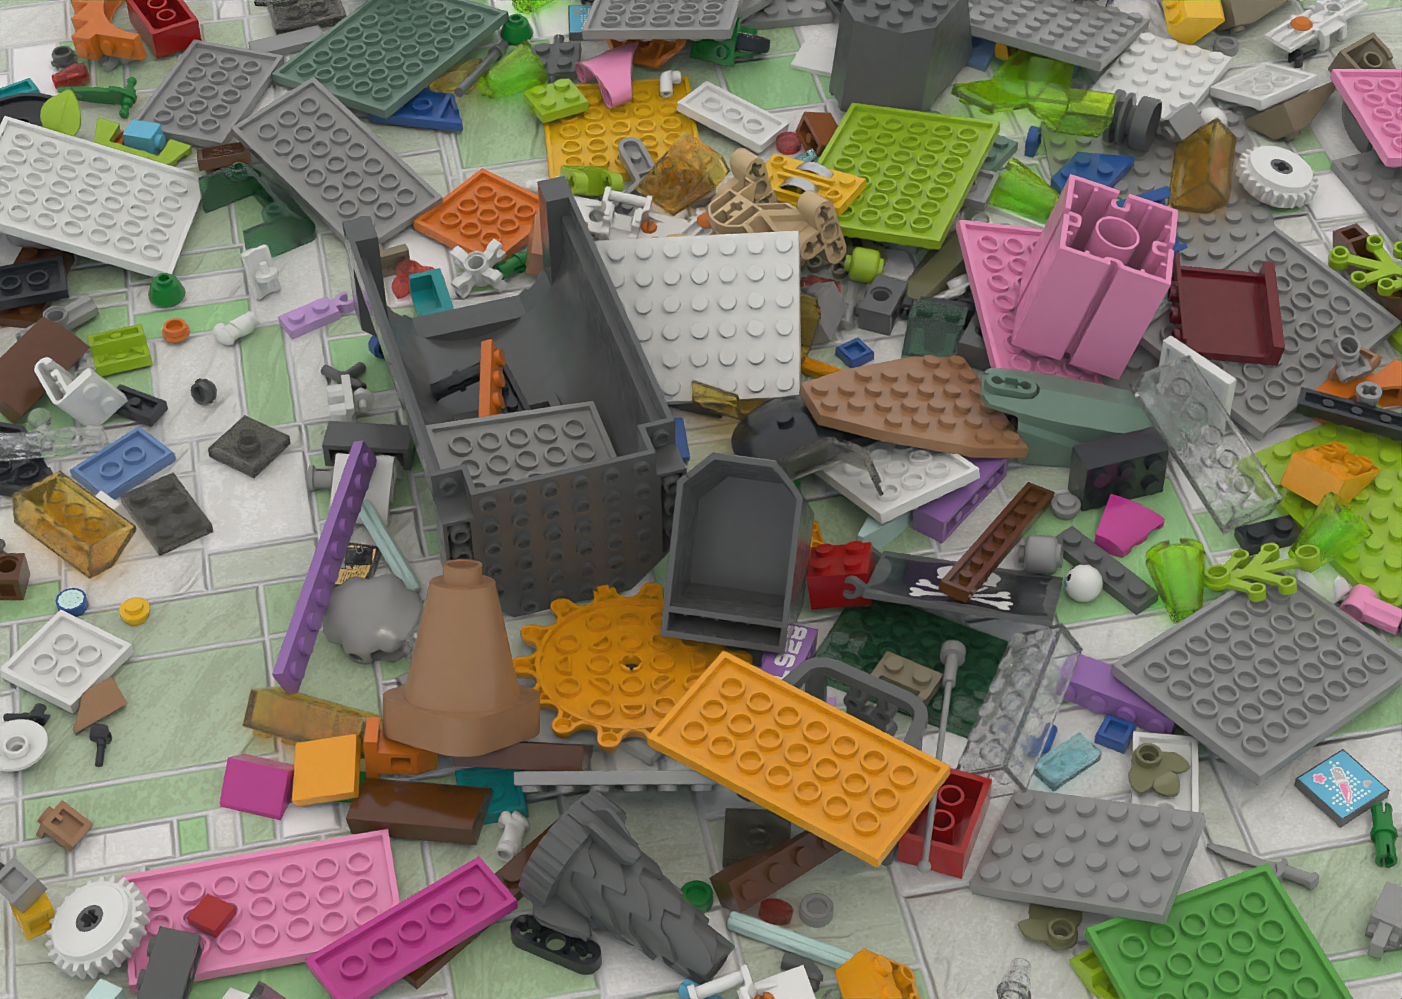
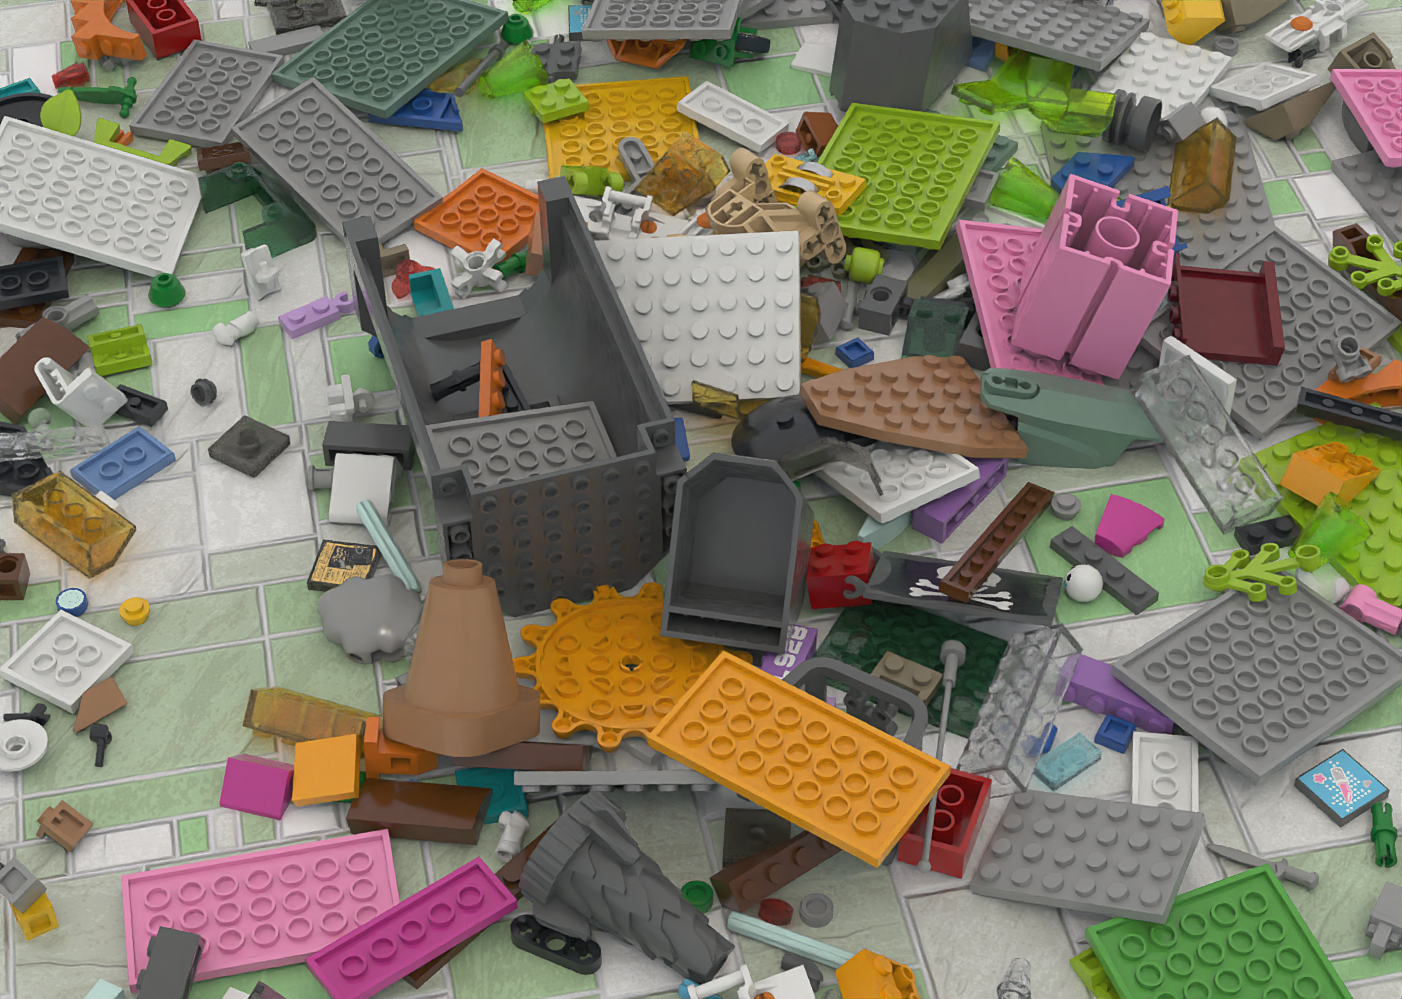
(63, 57): dark grey plate -> none
(98, 927): white gear -> none
(144, 136): medium azure brick -> none
(166, 513): clear smoke plate -> none
(175, 330): orange plate -> none
(211, 915): red tile -> none
(324, 568): medium lavender plate -> none
(354, 371): dark grey piece -> none
(612, 72): bright pink panel -> none
(667, 80): white arm -> none
(1033, 141): blue tile -> none
(1041, 554): light grey head -> none
(1048, 922): olive plate -> none
(1118, 465): black brick -> none
(1158, 772): olive plate -> none
(1178, 576): clear neon green cone -> none
(1276, 176): white gear -> none
(1368, 393): light grey bush -> none

